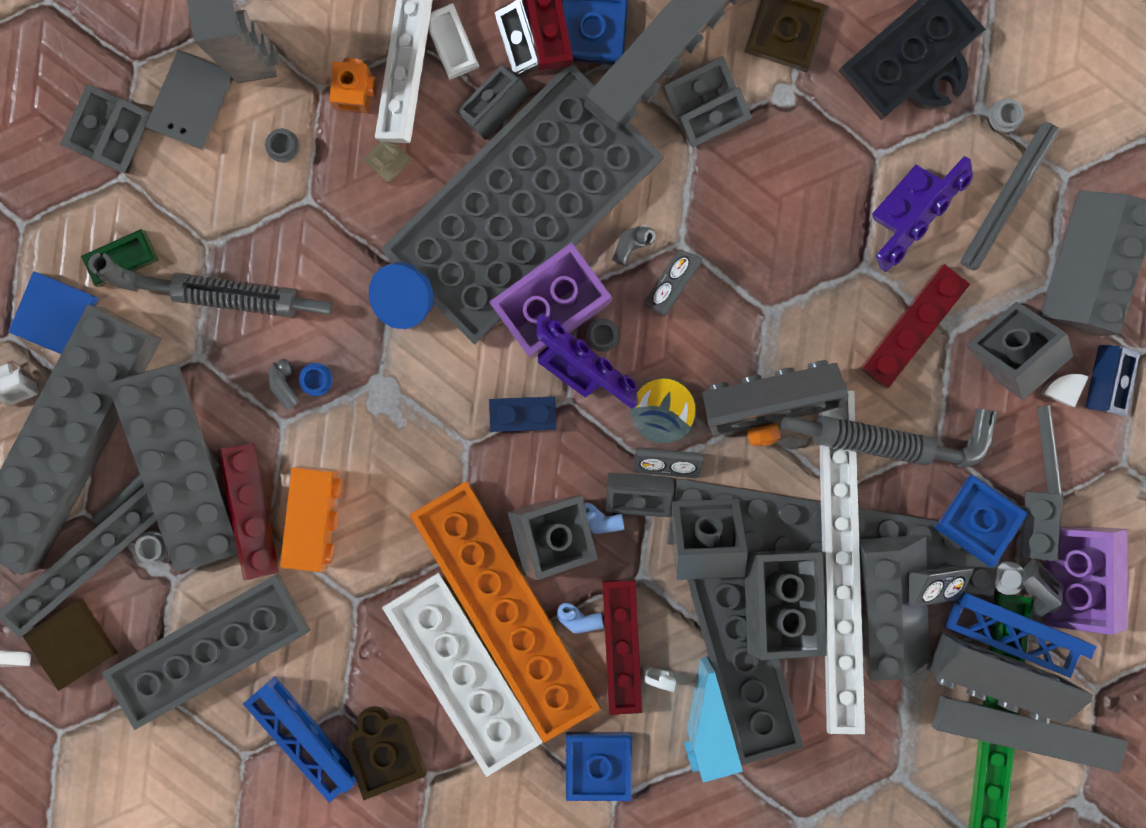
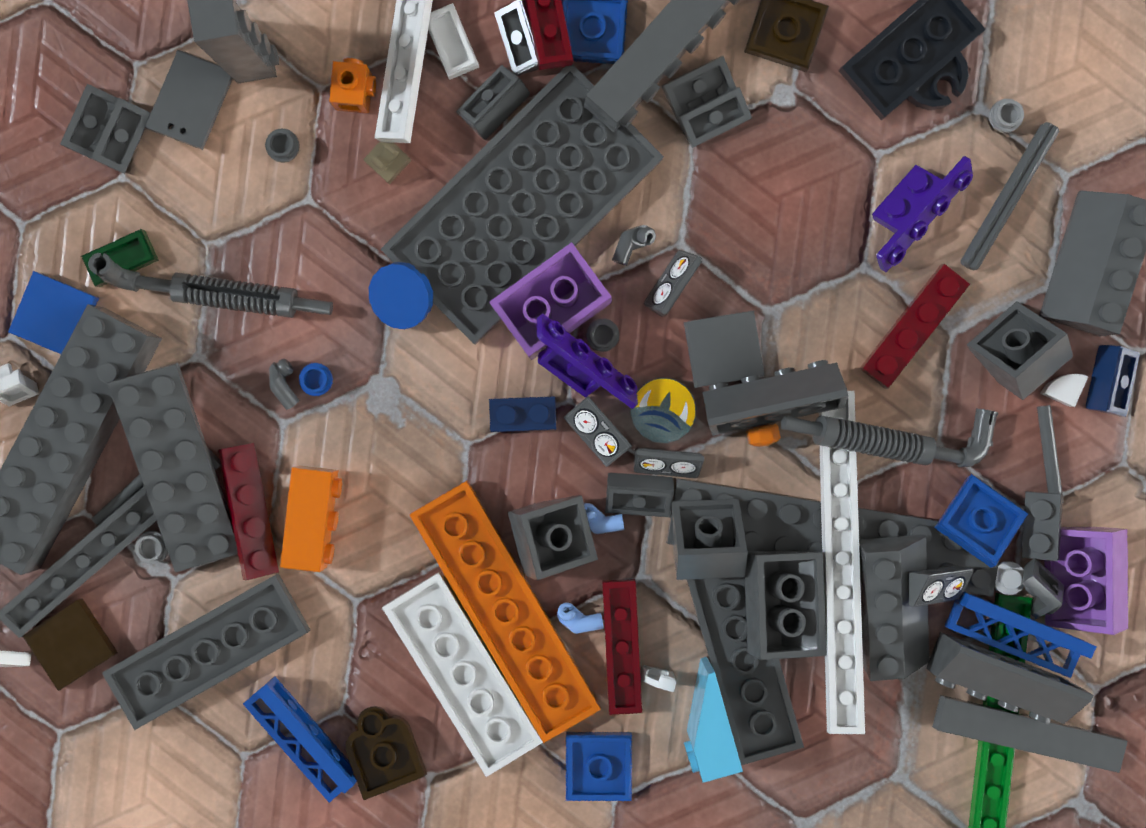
(597, 431): none -> slope
(723, 348): none -> dark grey slope

